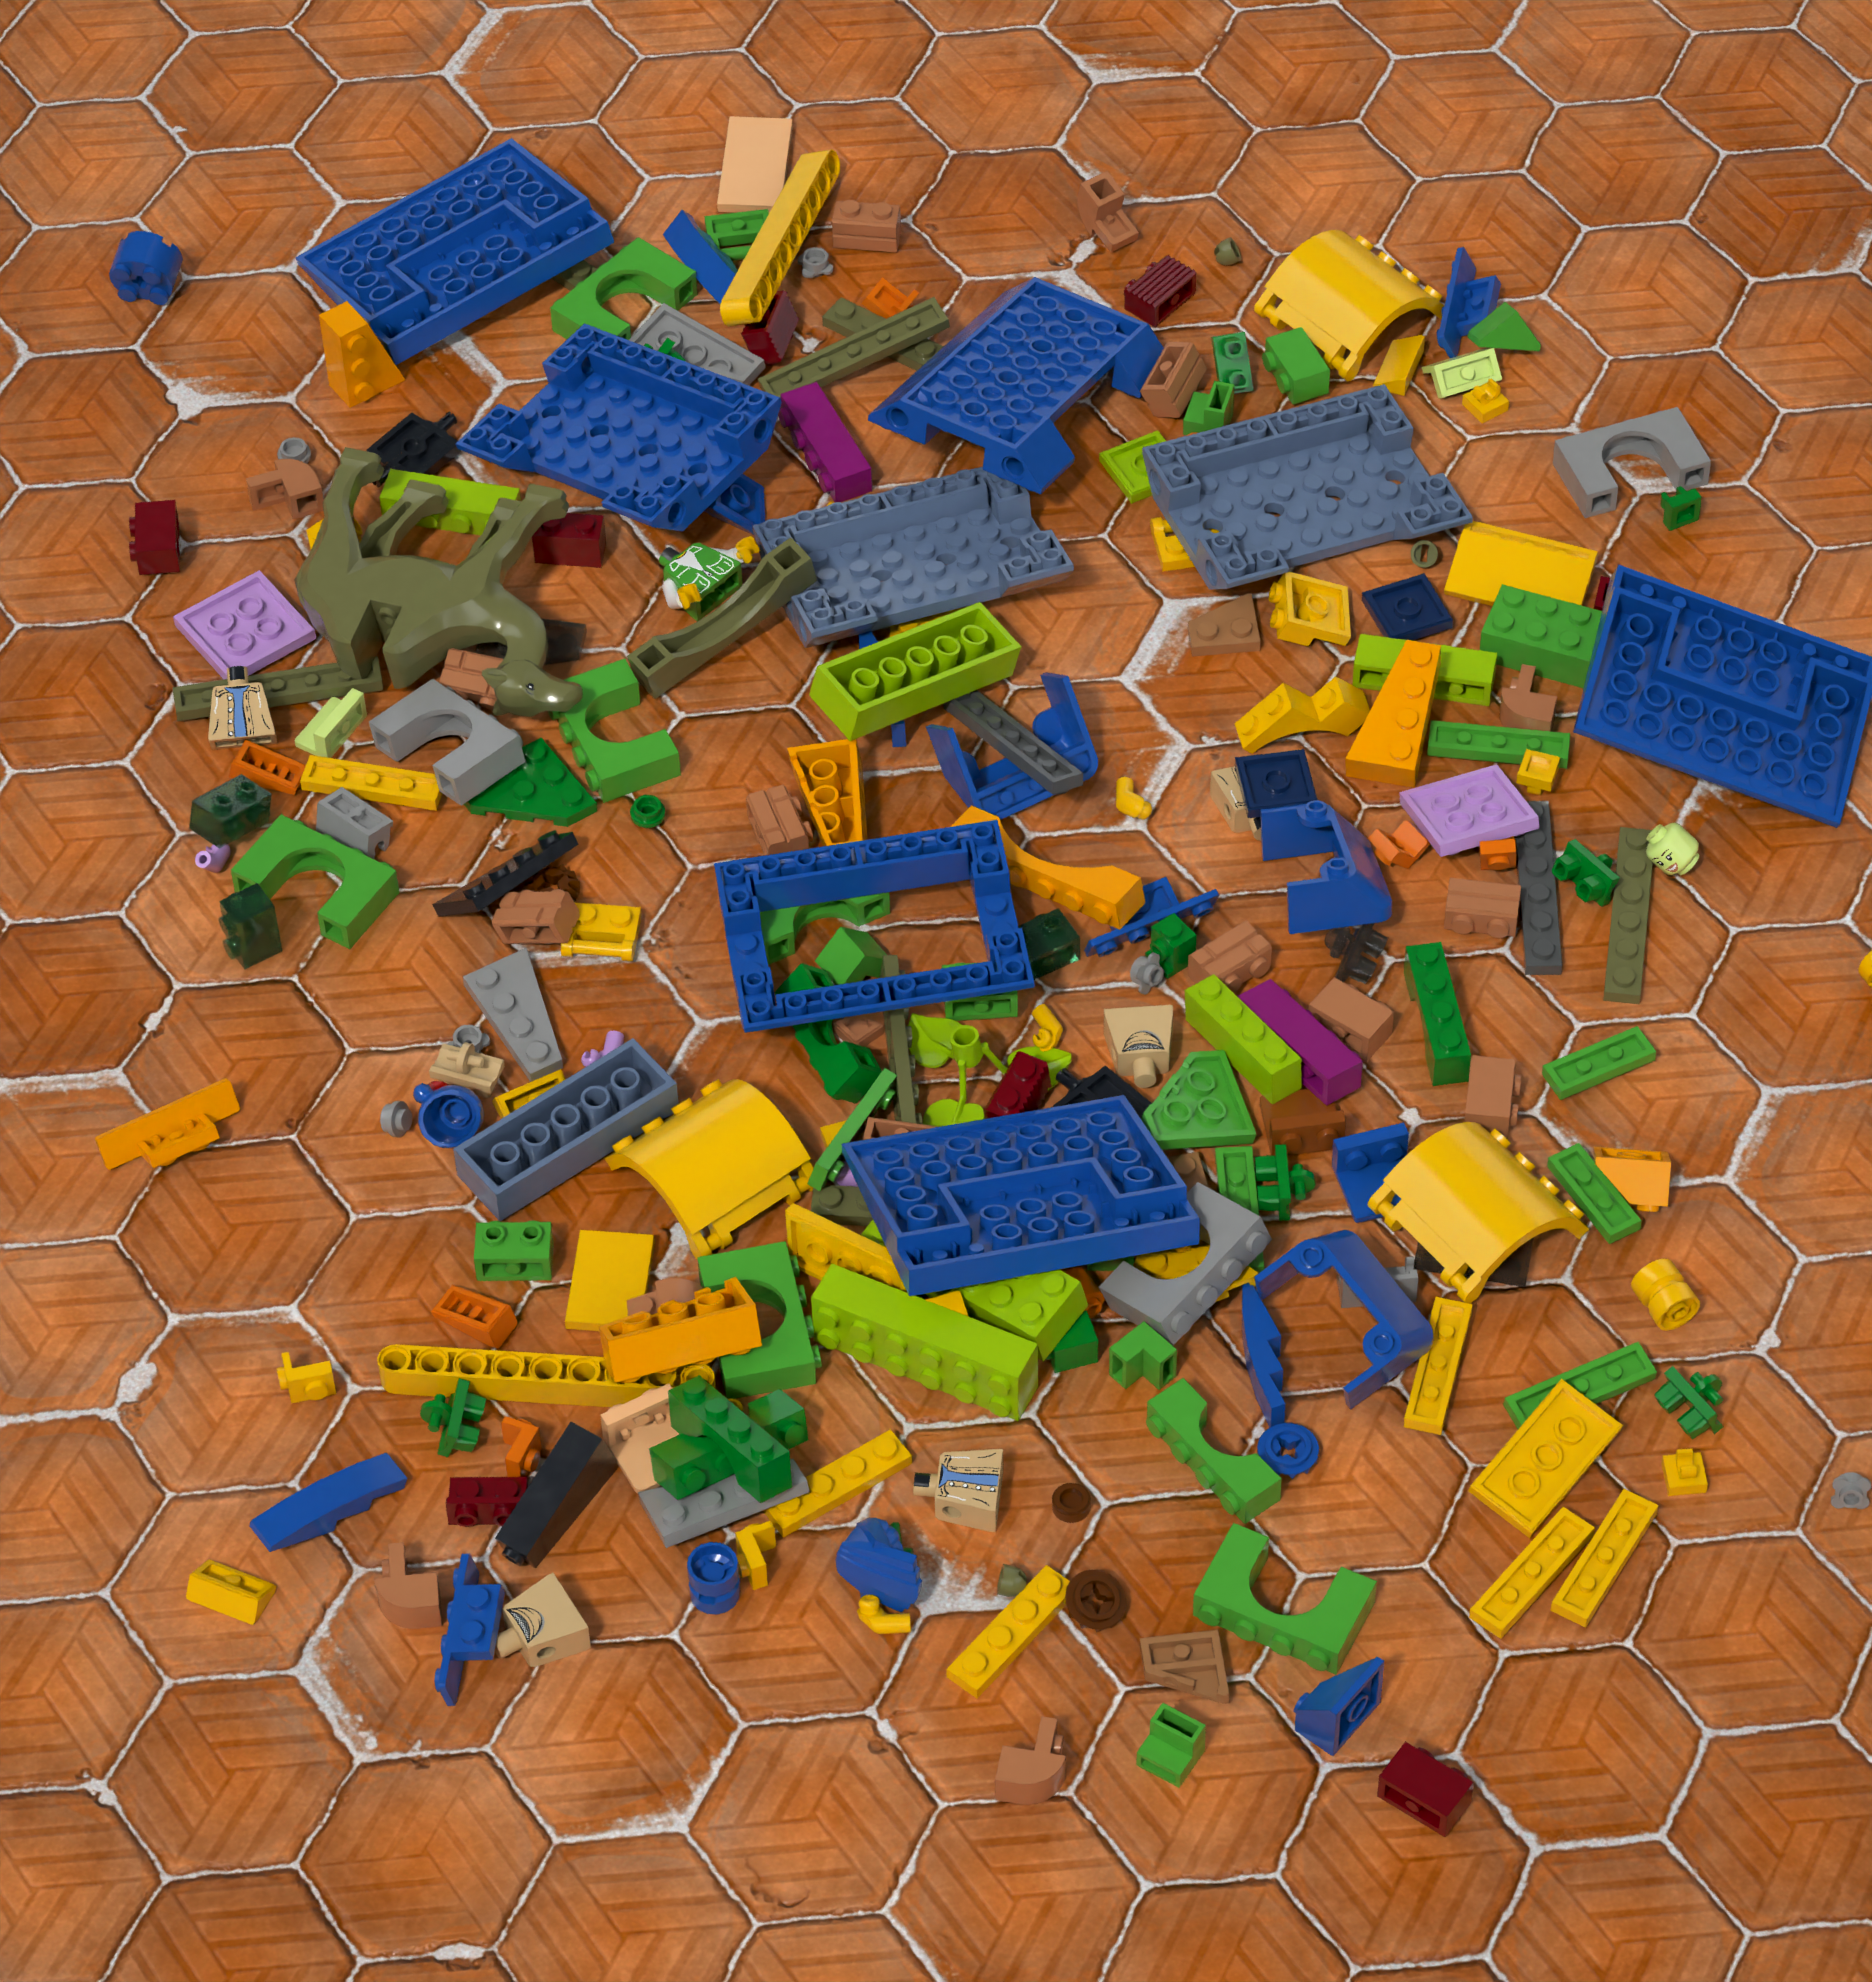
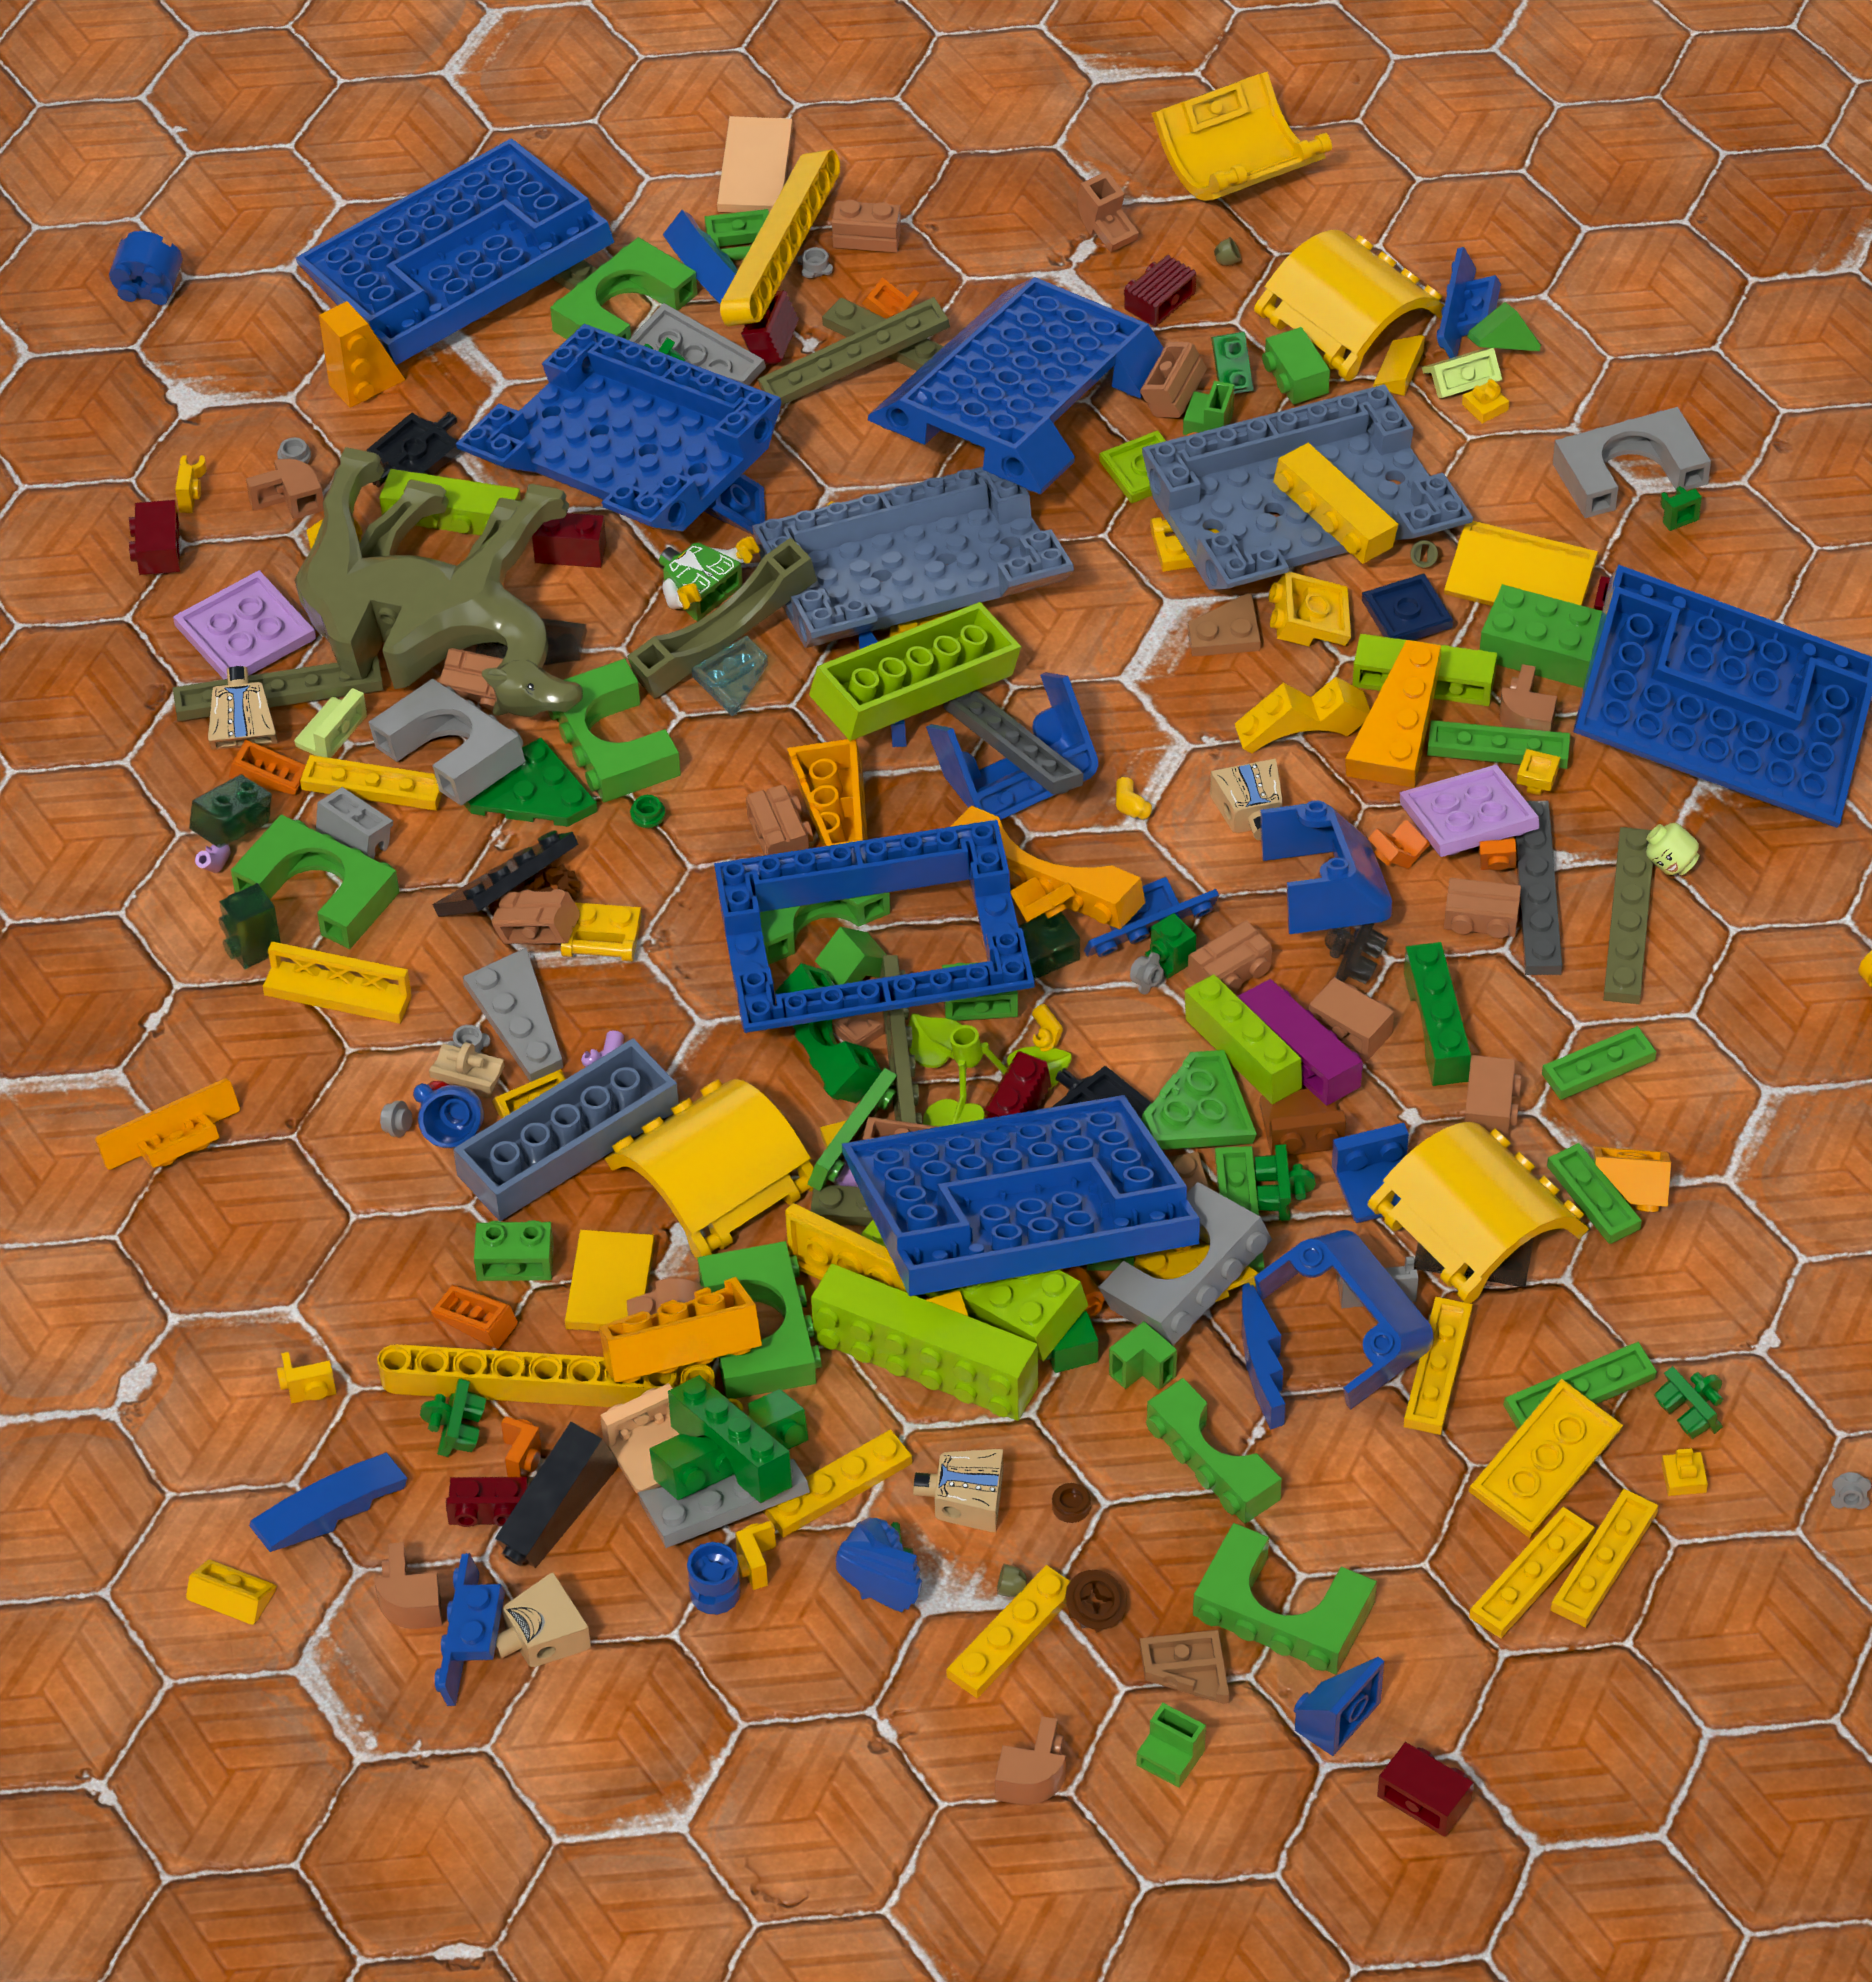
(188, 485): none -> yellow plate
(338, 987): none -> yellow fence
(732, 673): none -> clear light blue wing
(825, 443): magenta brick -> none
(878, 1620): yellow arm -> none
(1034, 901): none -> light orange bracket
(1140, 1041): tan torso -> none
(1233, 139): none -> yellow hinge
(1274, 780): dark blue plate -> none
(1288, 1436): blue gear -> none
(1335, 503): none -> yellow brick
(1590, 873): green hips -> none
(1665, 1294): yellow wheel -> none

